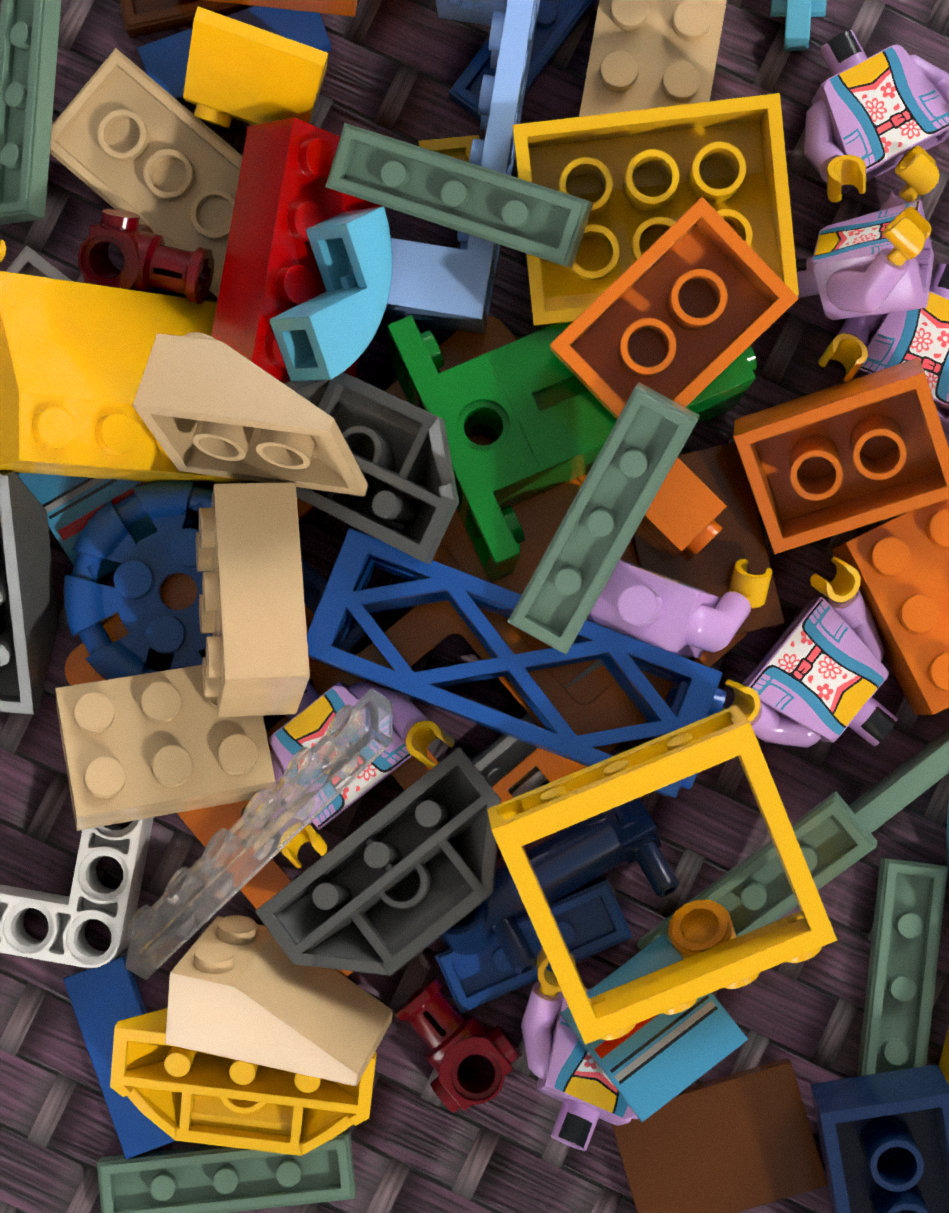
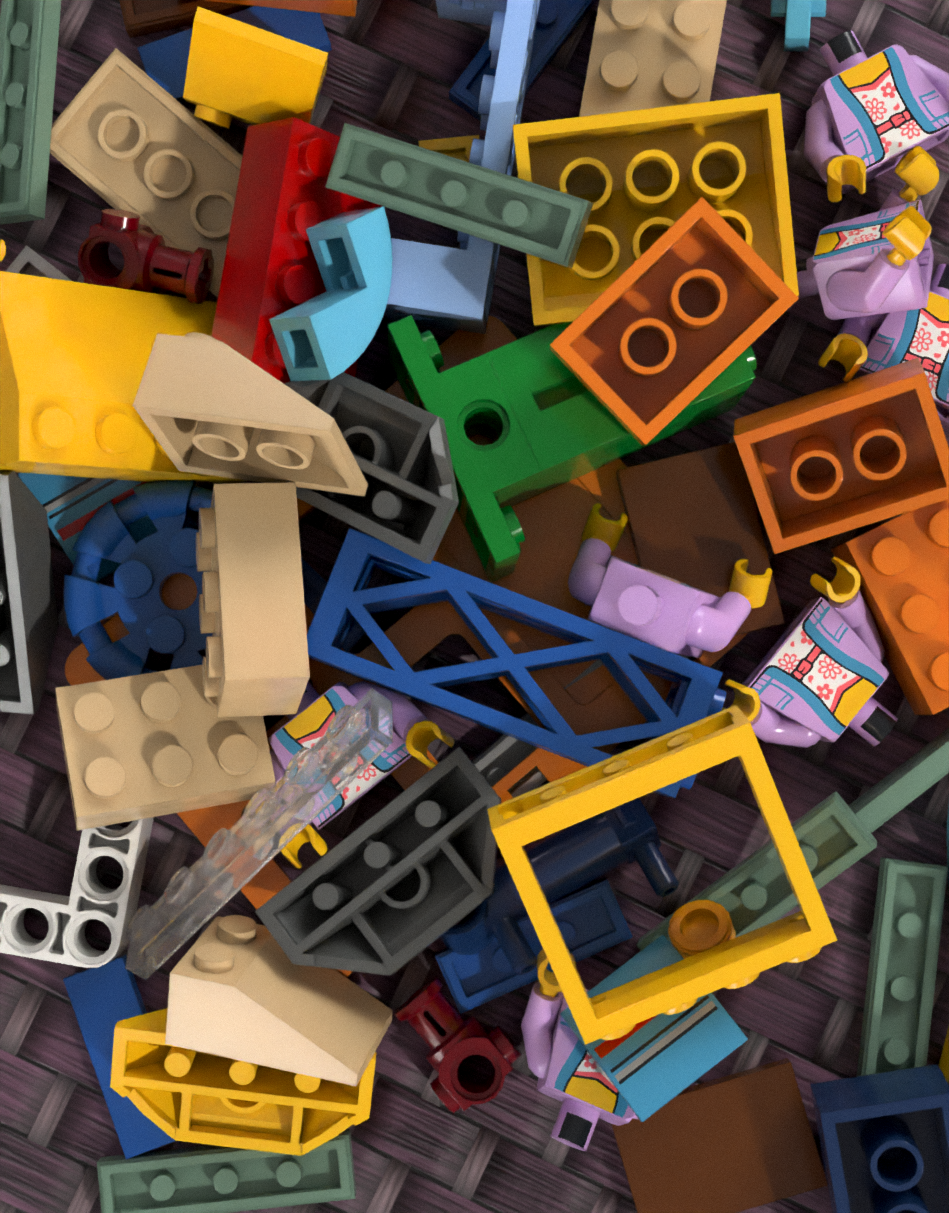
(603, 517): sand green tile -> none
(683, 512): orange brick -> none

